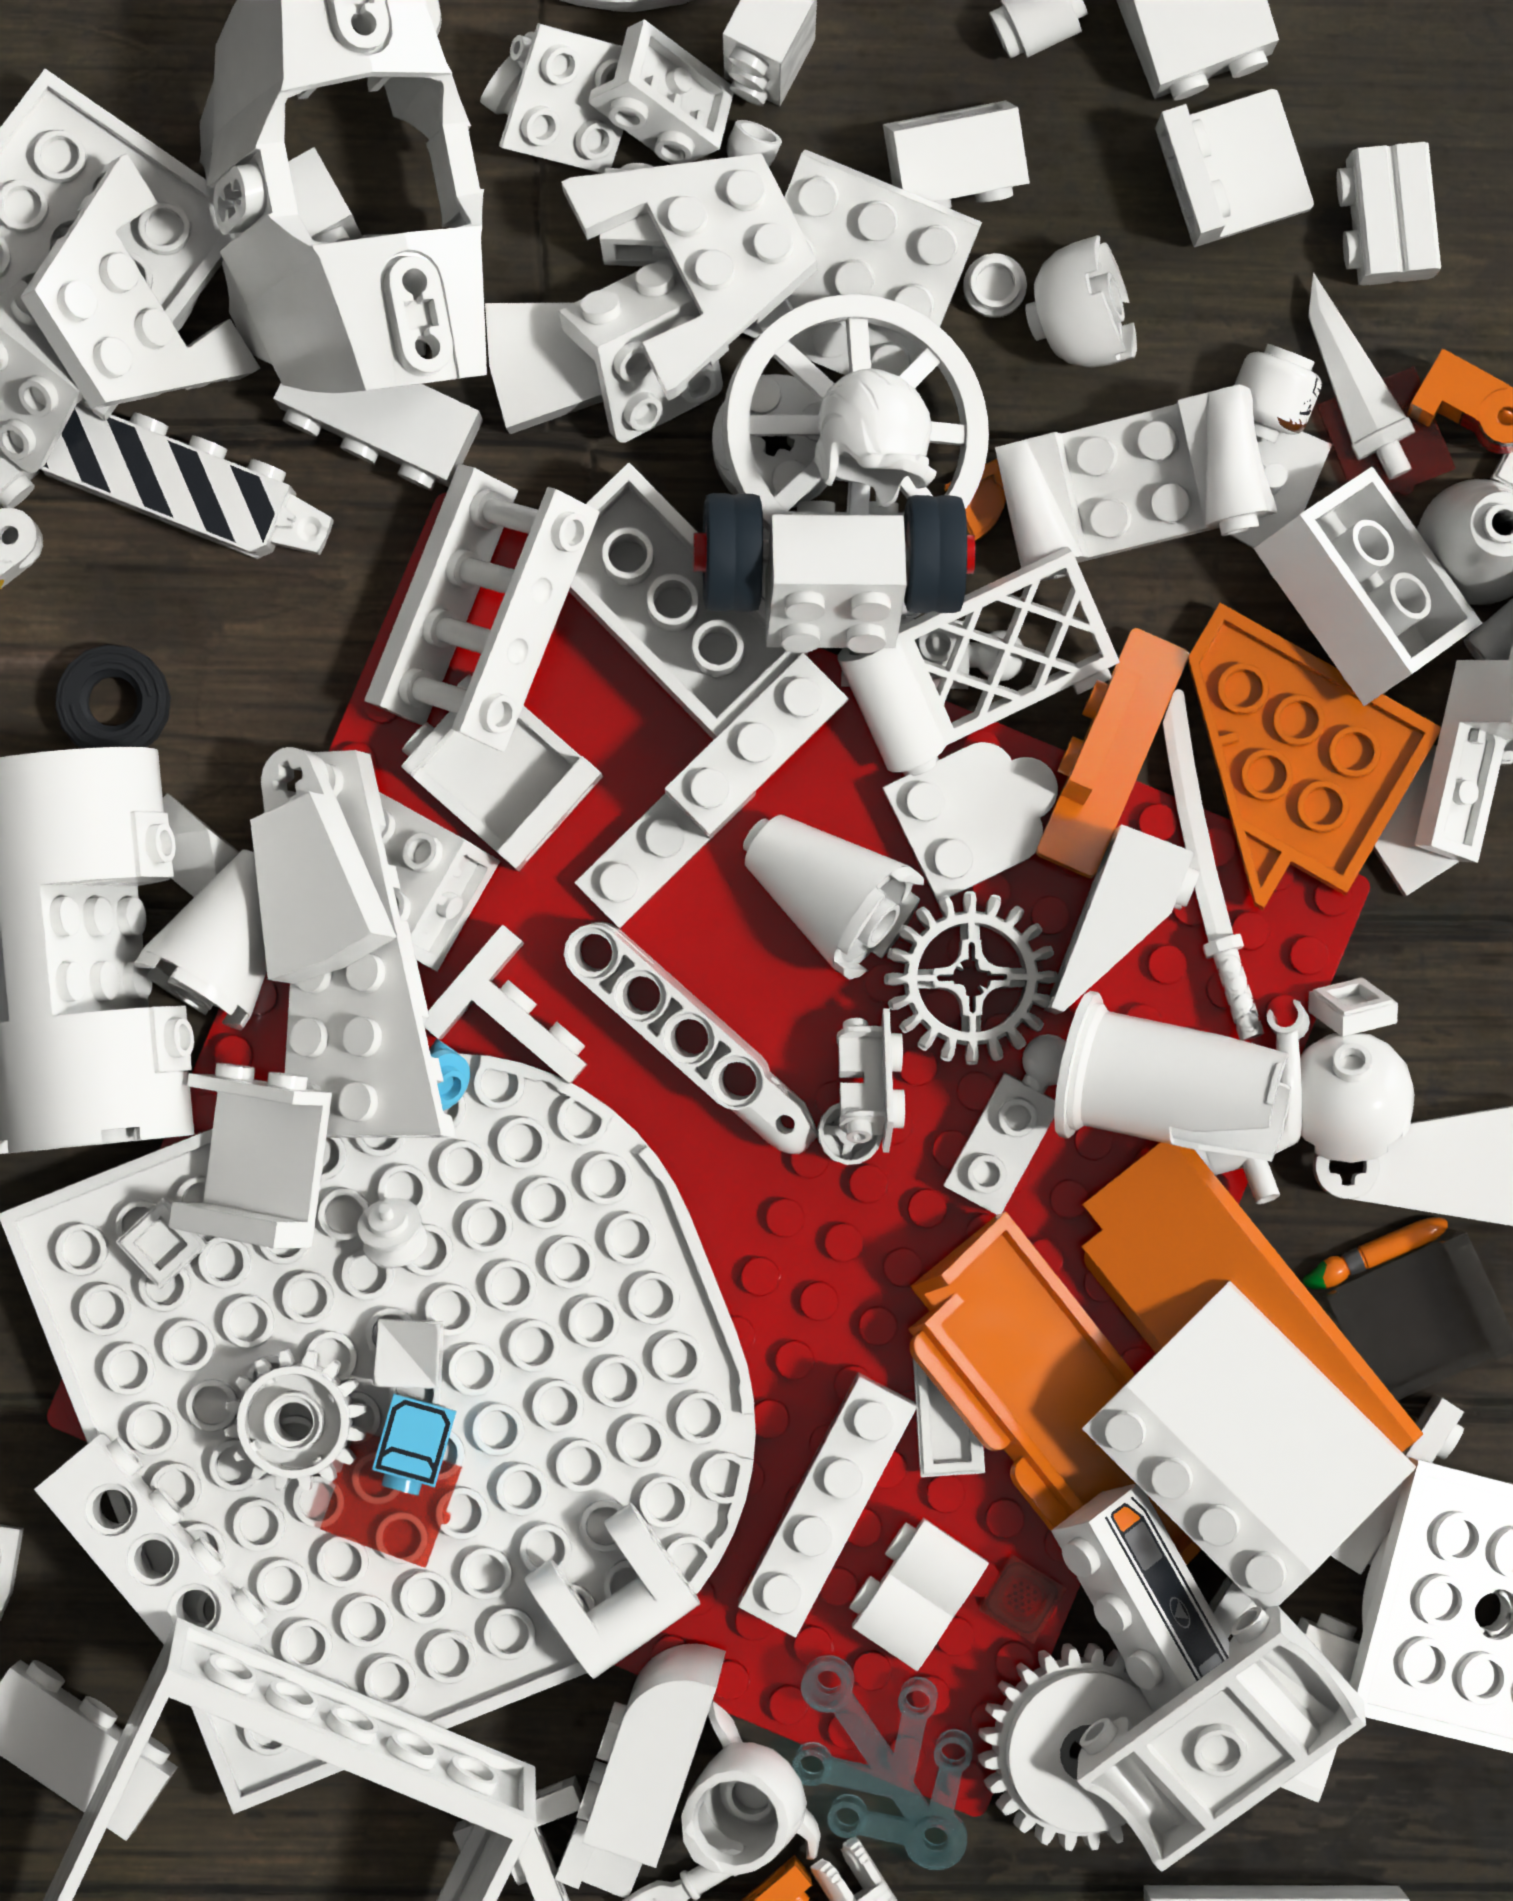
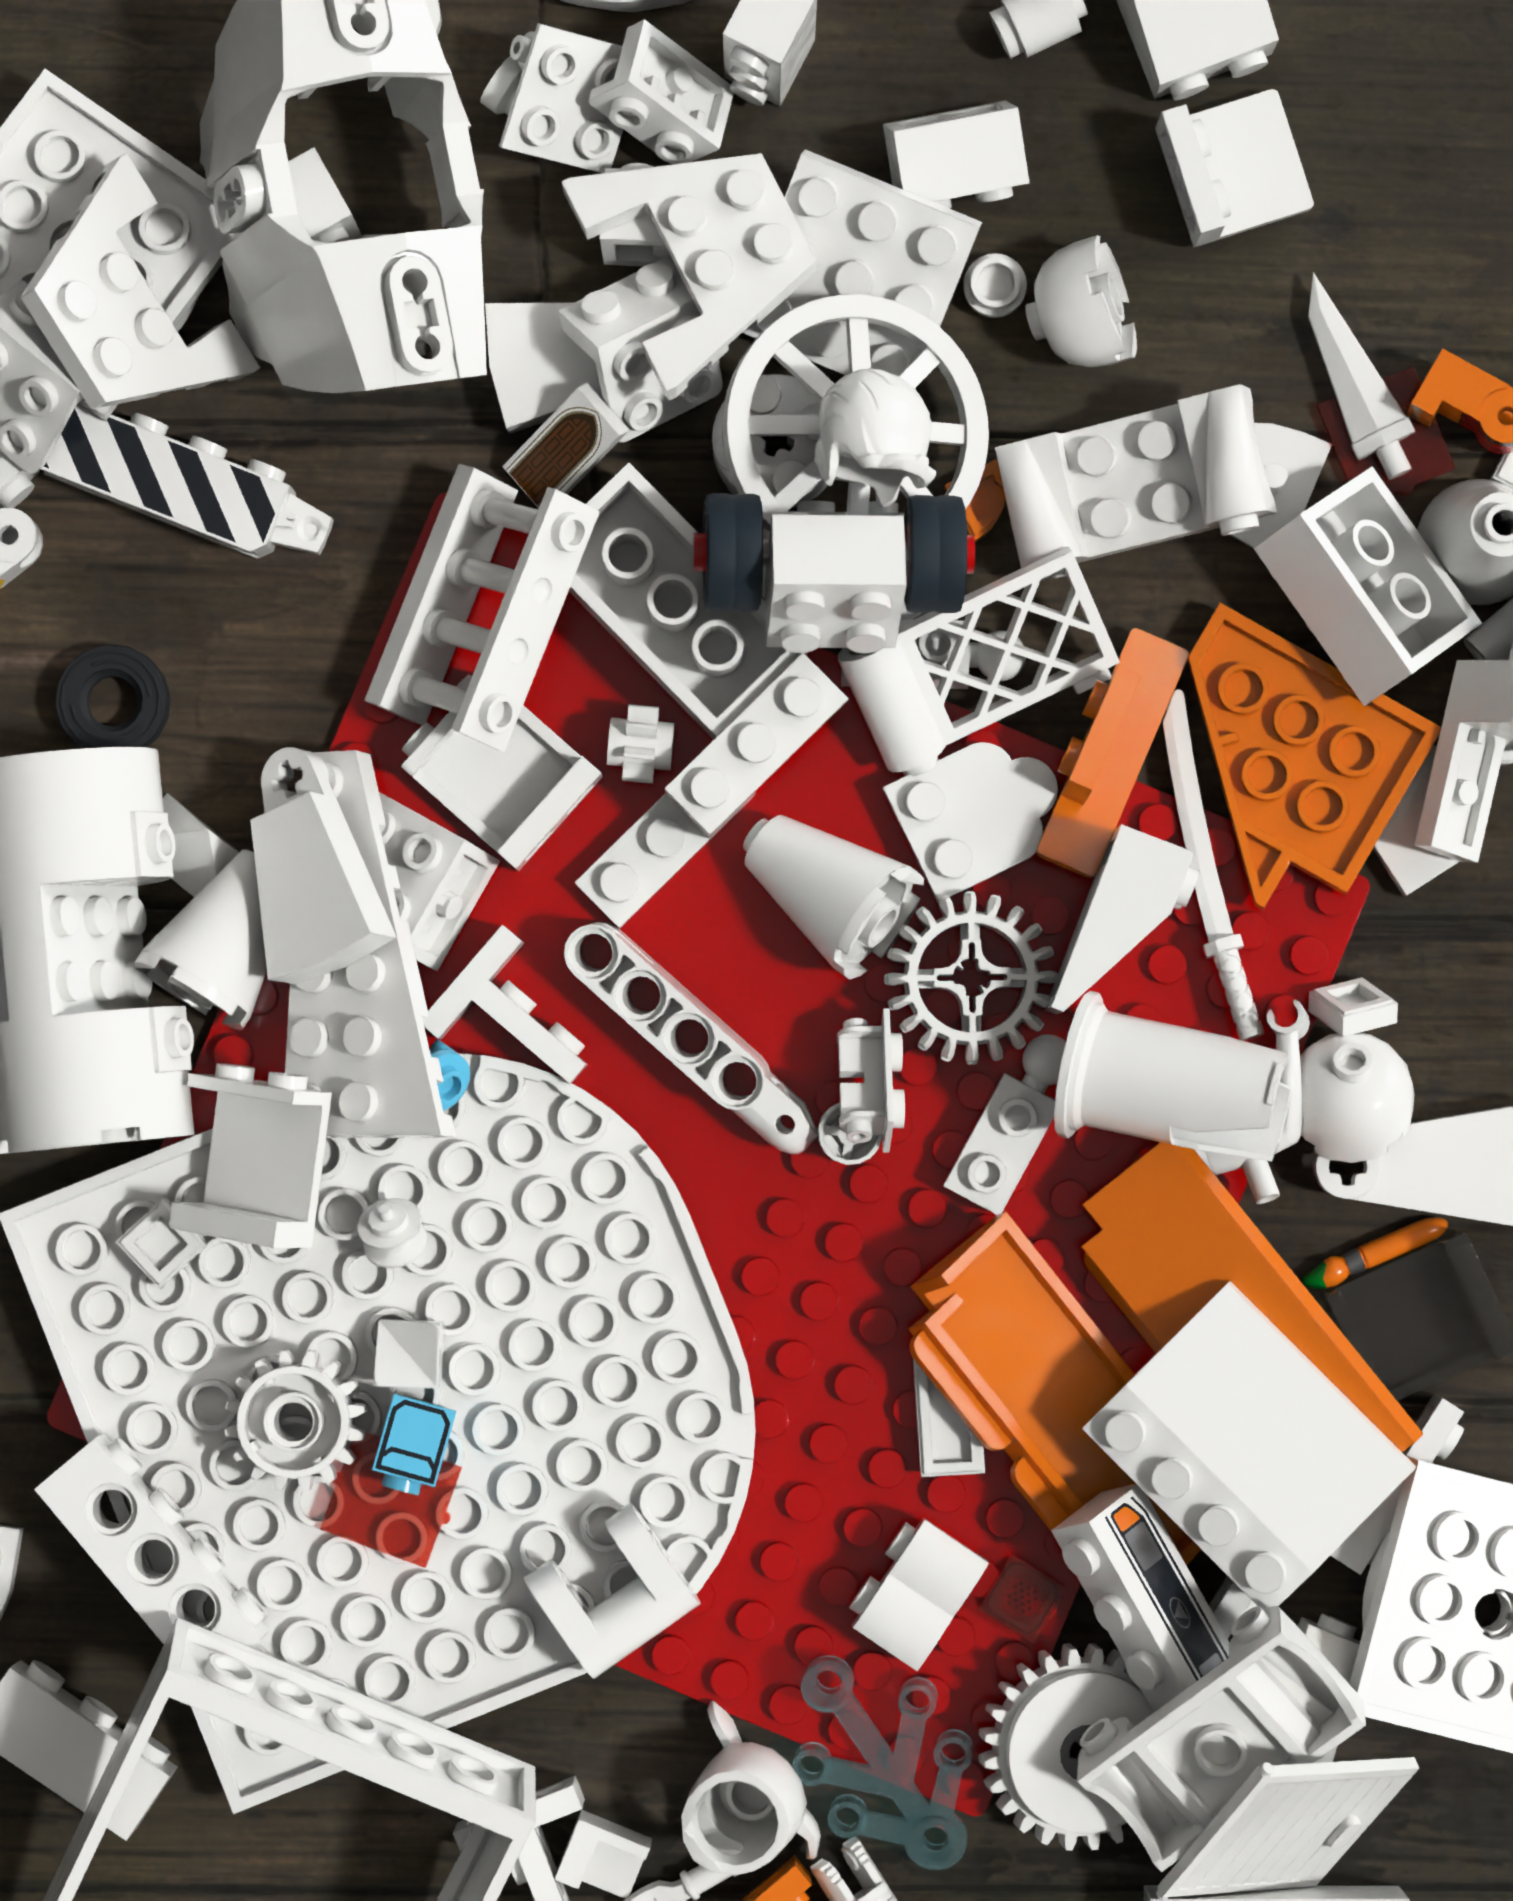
(402, 423): white brick -> none
(566, 445): none -> tile
(640, 743): none -> white gear
(649, 1753): white brick -> none
(753, 138): white hinge -> none
(826, 1504): white brick -> none
(1280, 389): white head -> none
(1287, 1826): none -> white piece
(1390, 214): white brick -> none

